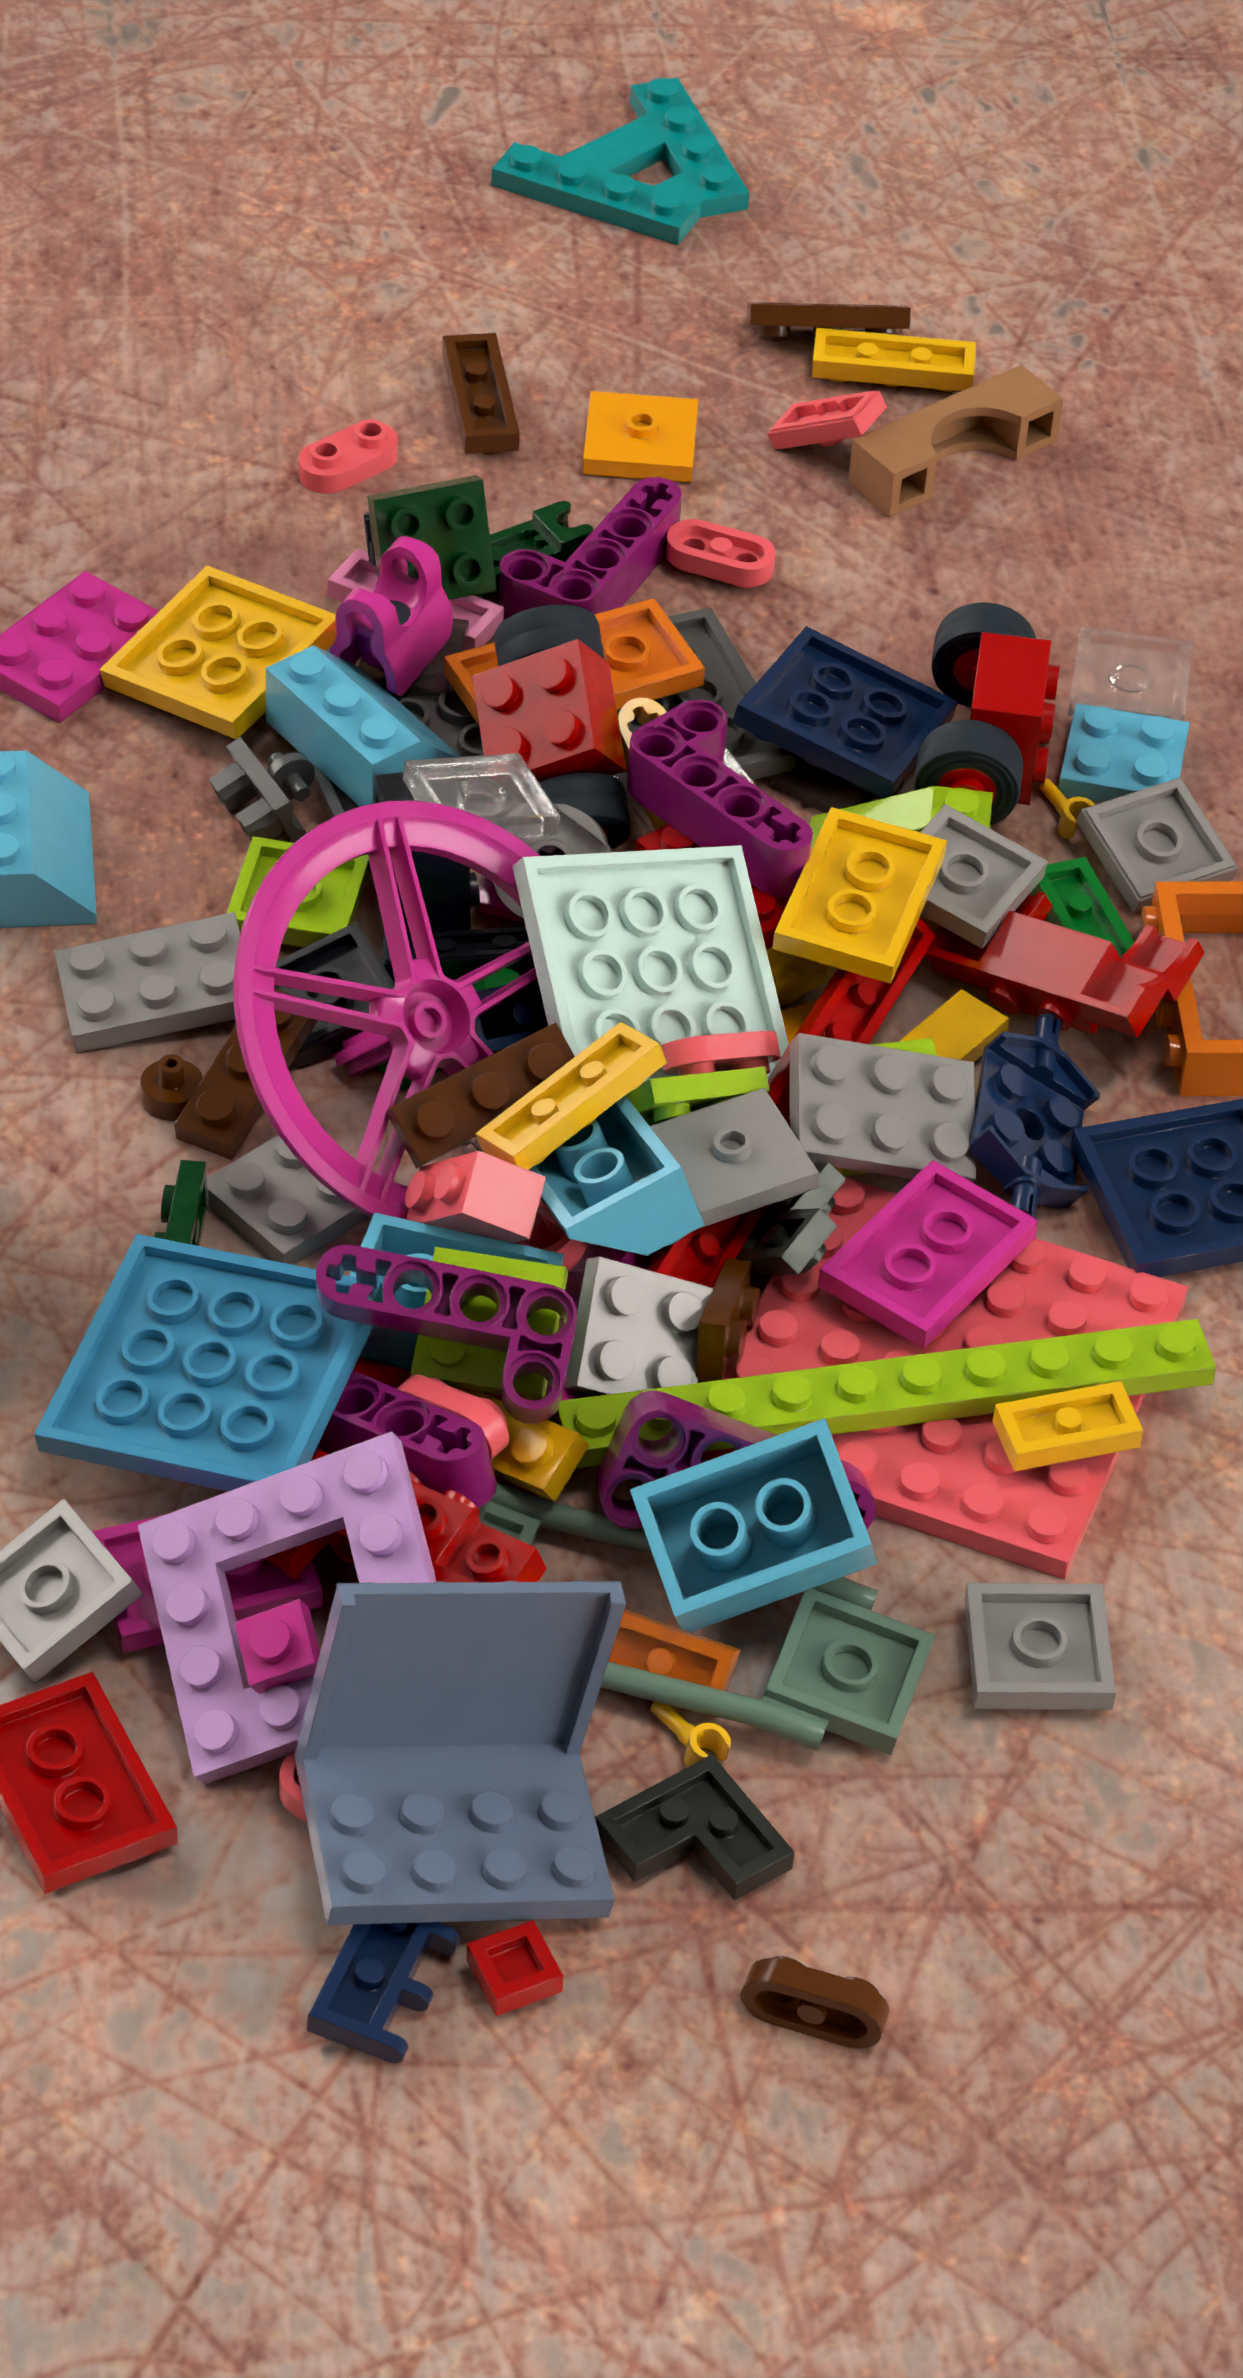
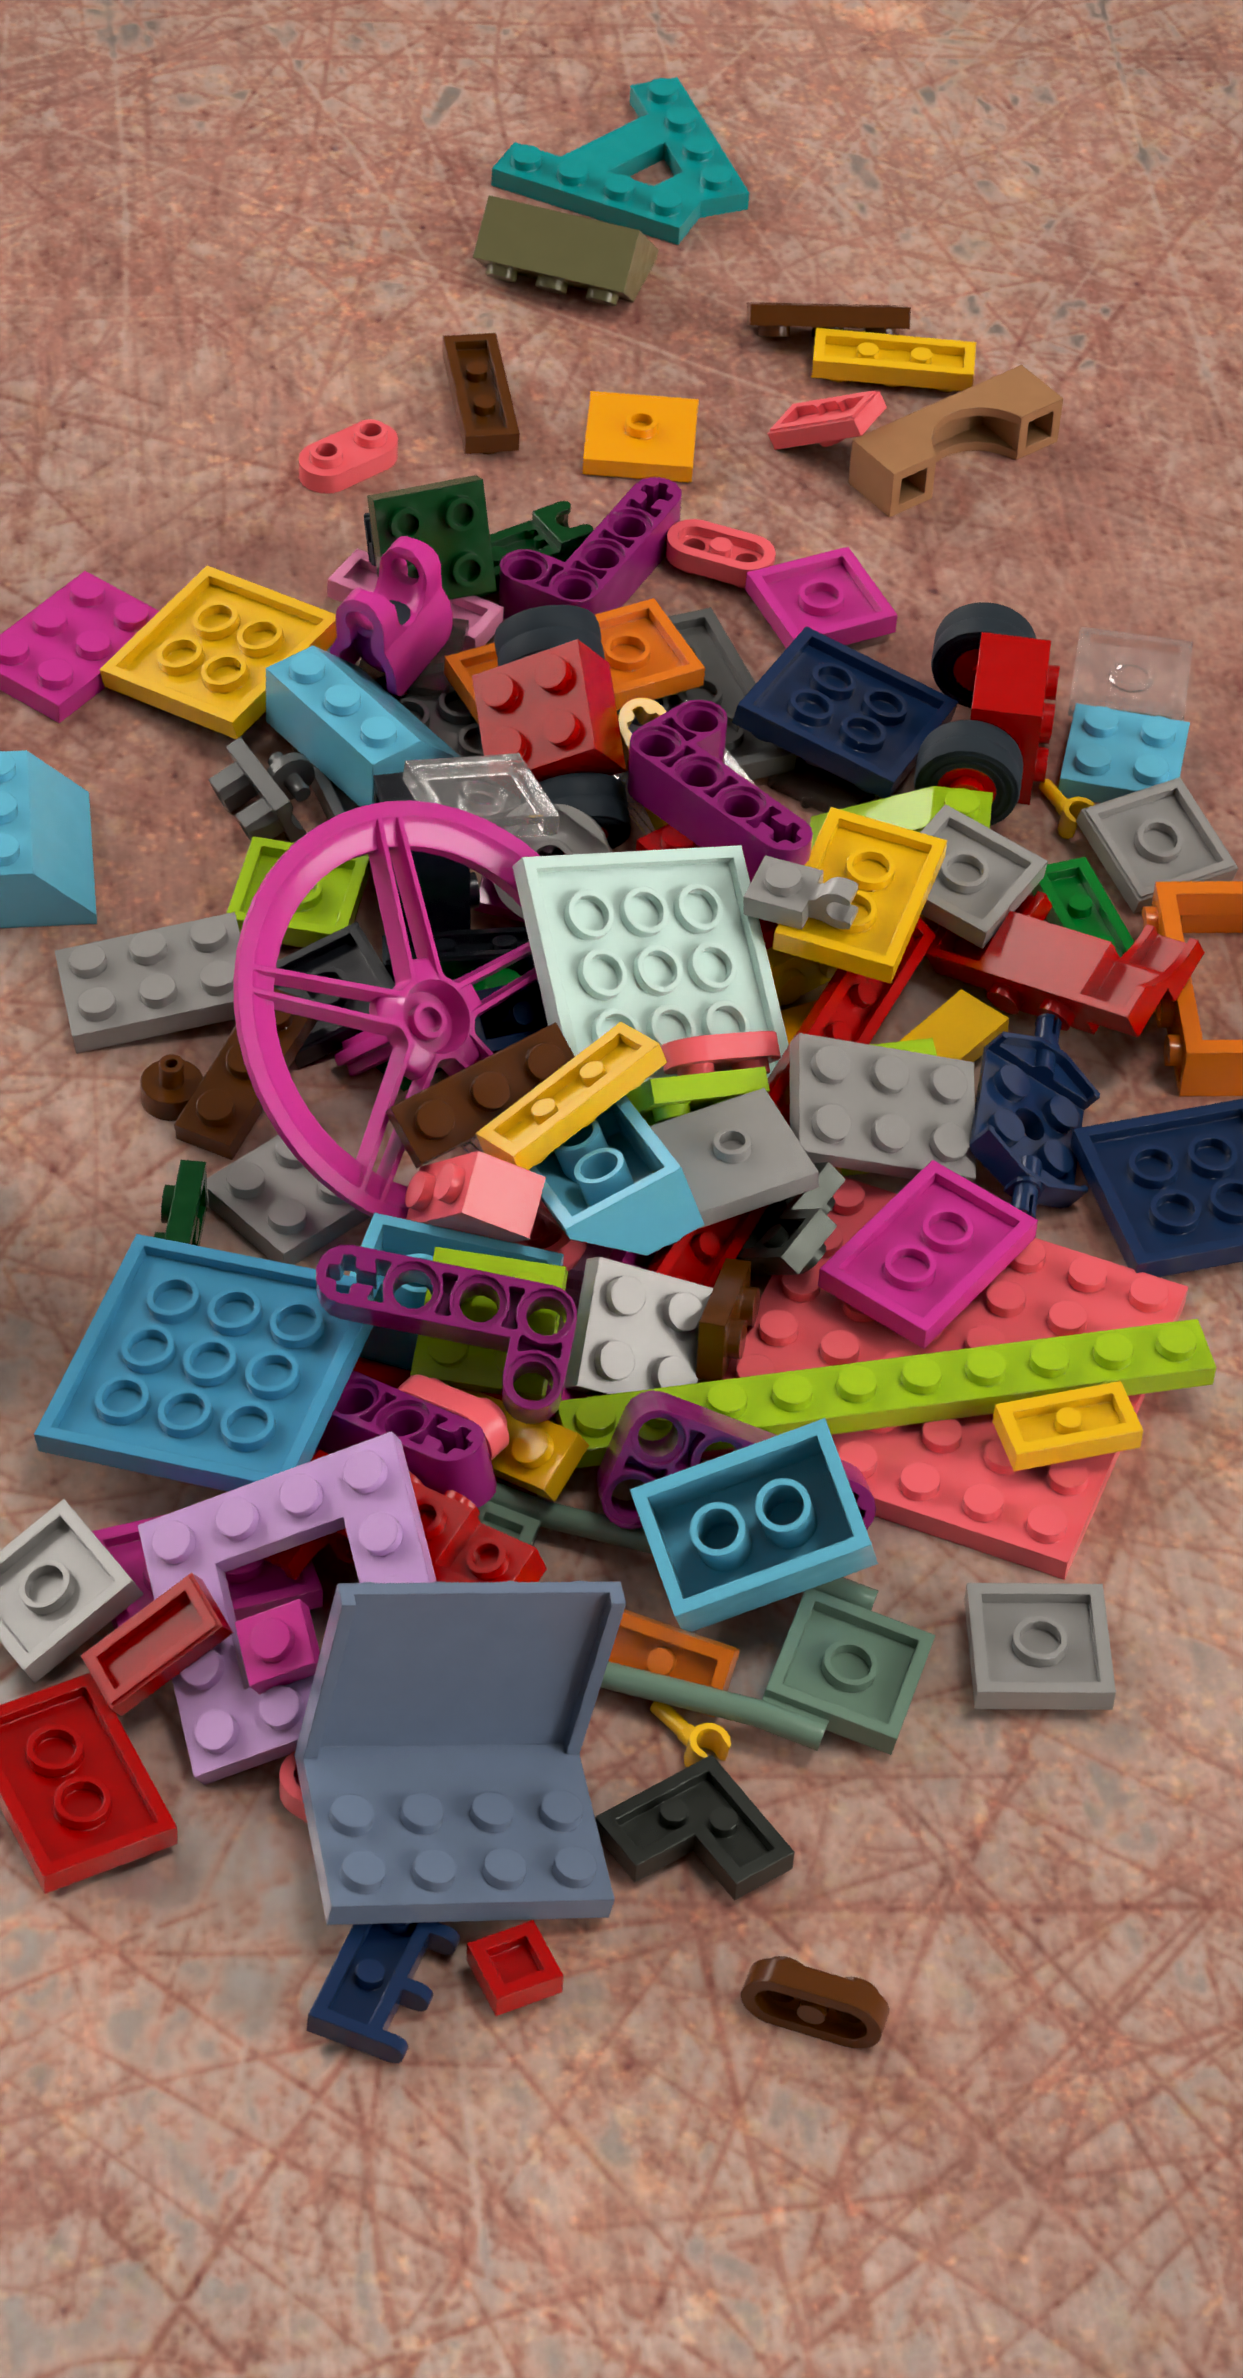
(156, 1644): none -> red tile
(563, 251): none -> olive slope
(793, 892): none -> light grey plate
(823, 593): none -> dark pink plate

